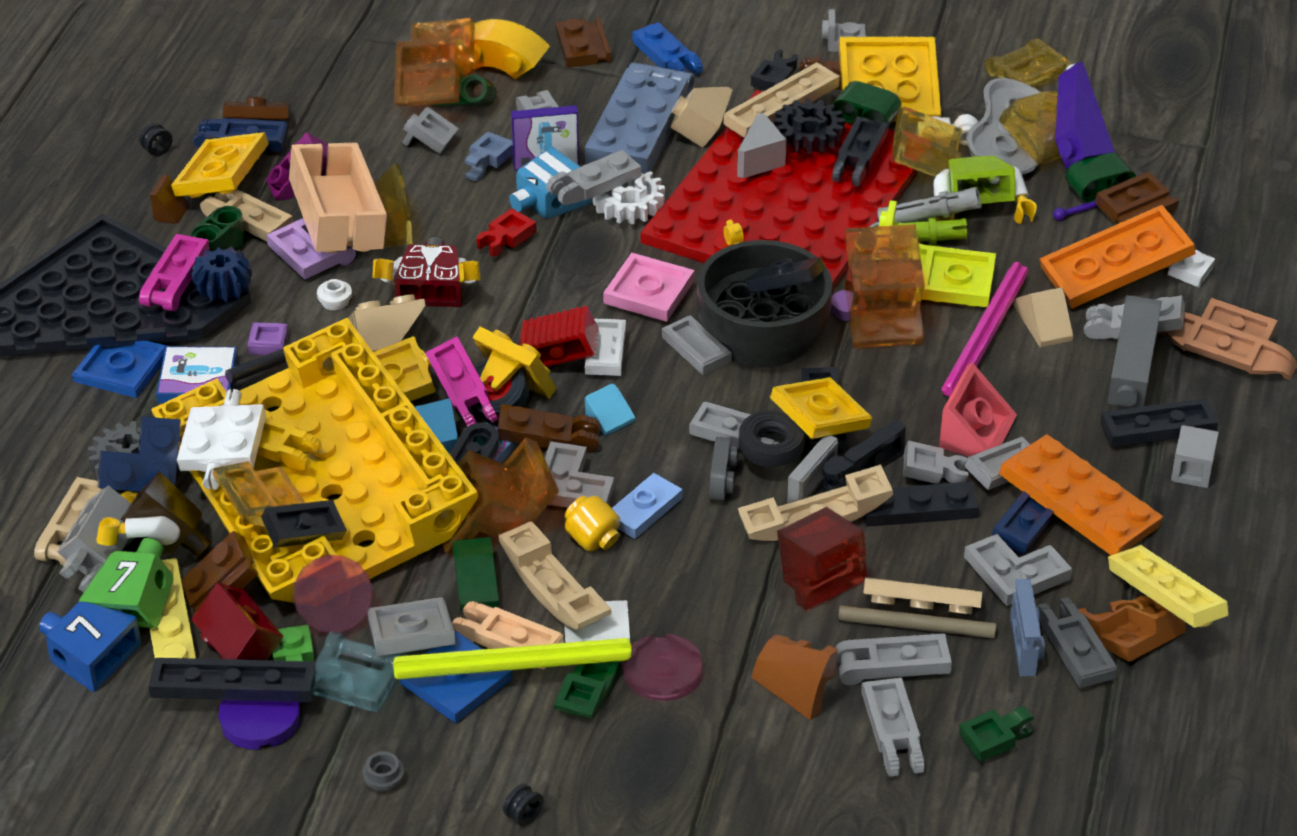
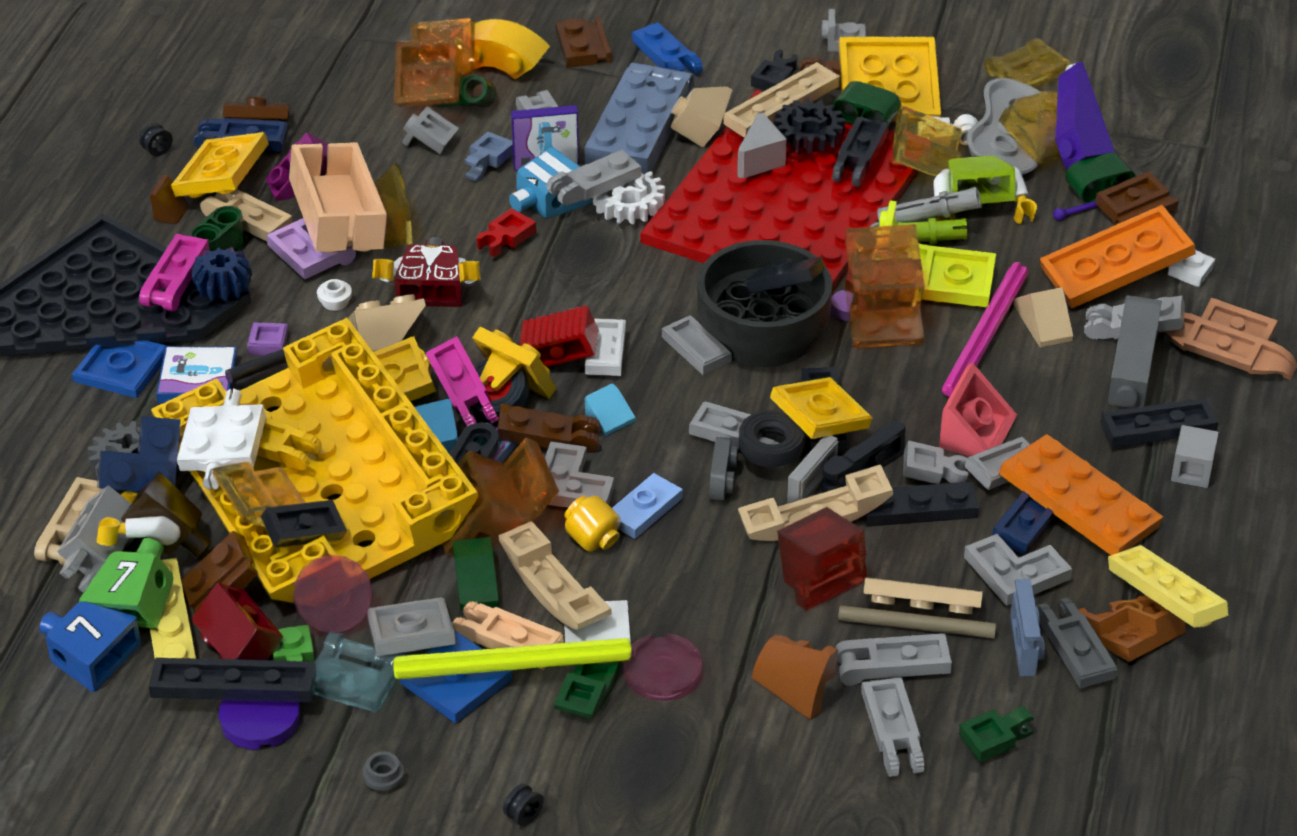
(649, 287): bright pink plate -> none
(733, 233): yellow piece -> none

